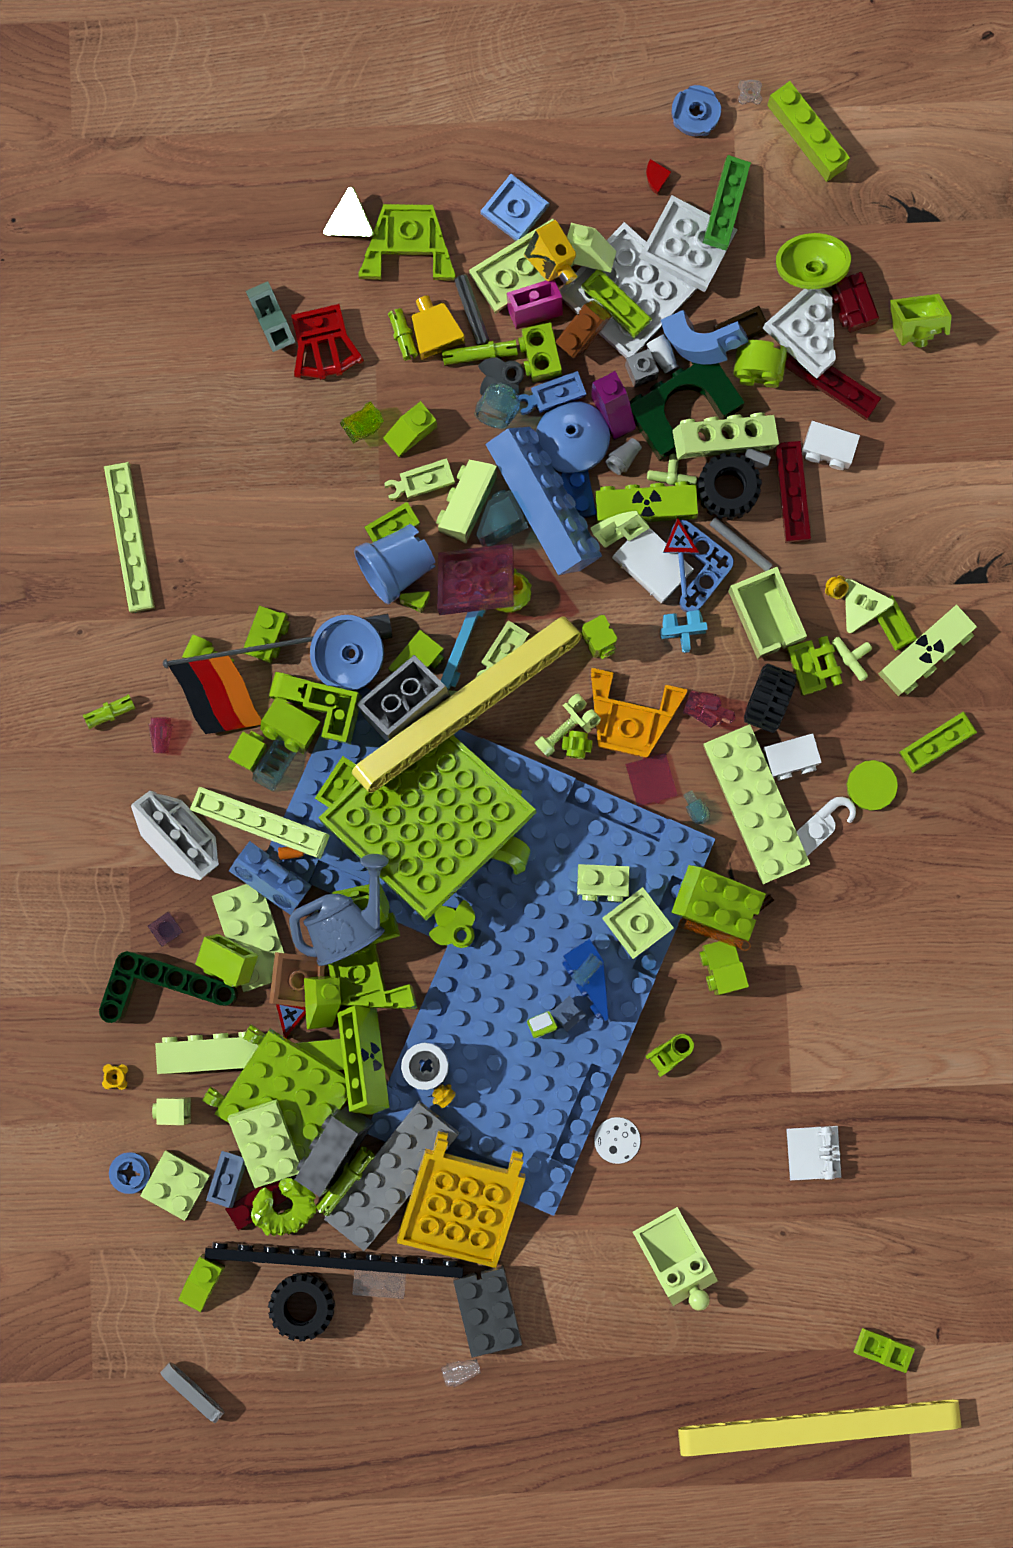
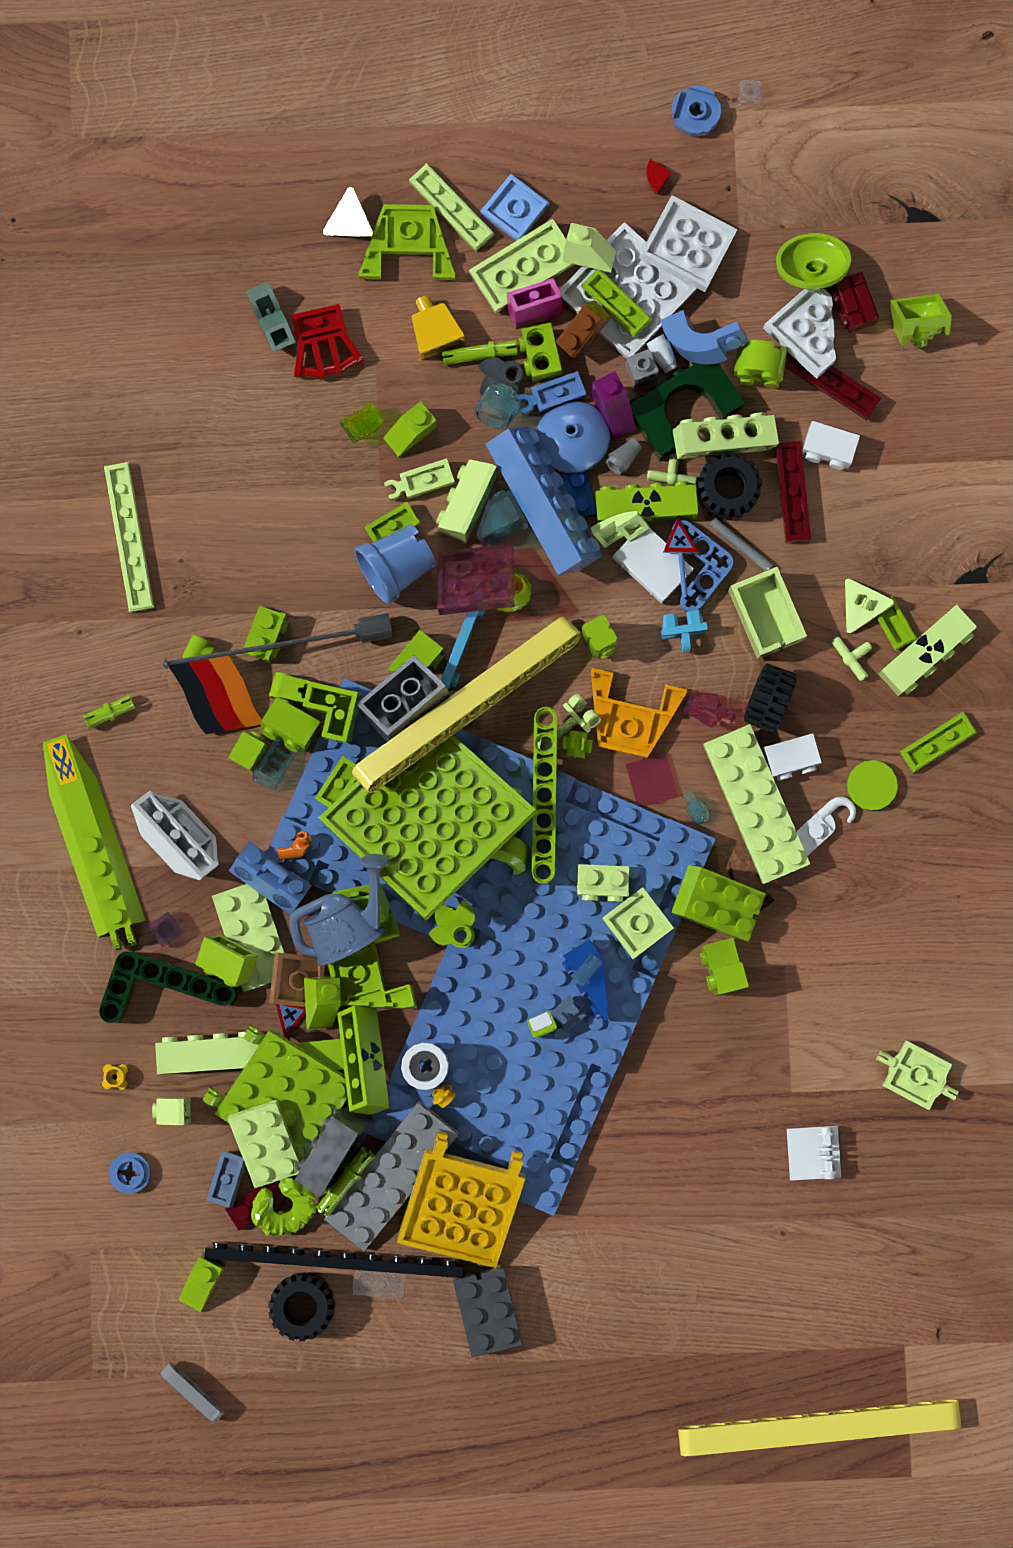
(91, 841): none -> lime hinge
(160, 733): clear pink cone -> none
(175, 1185): yellowish green plate -> none
(260, 822): yellowish green tile -> none
(331, 652): medium blue dish -> none
(402, 334): lime pin -> none
(415, 601): lime slope -> none
(451, 207): none -> yellowish green tile
(459, 1372): clear cone -> none
(471, 310): dark grey axle -> none
(507, 641): yellowish green plate -> none
(549, 783): none -> lime beam
(552, 253): yellow torso -> none
(617, 1140): white sticker -> none
(669, 1054): lime piece -> none
(675, 1258): yellowish green slope -> none
(691, 927): orange piece -> none
(726, 202): bright green plate -> none
(751, 322): dark brown tile -> none
(759, 459): light grey tile -> none
(807, 667): lime plate -> none
(808, 131): lime brick -> none
(836, 587): yellow plate -> none
(884, 1350): lime slope -> none
(917, 1075): none -> yellowish green plate

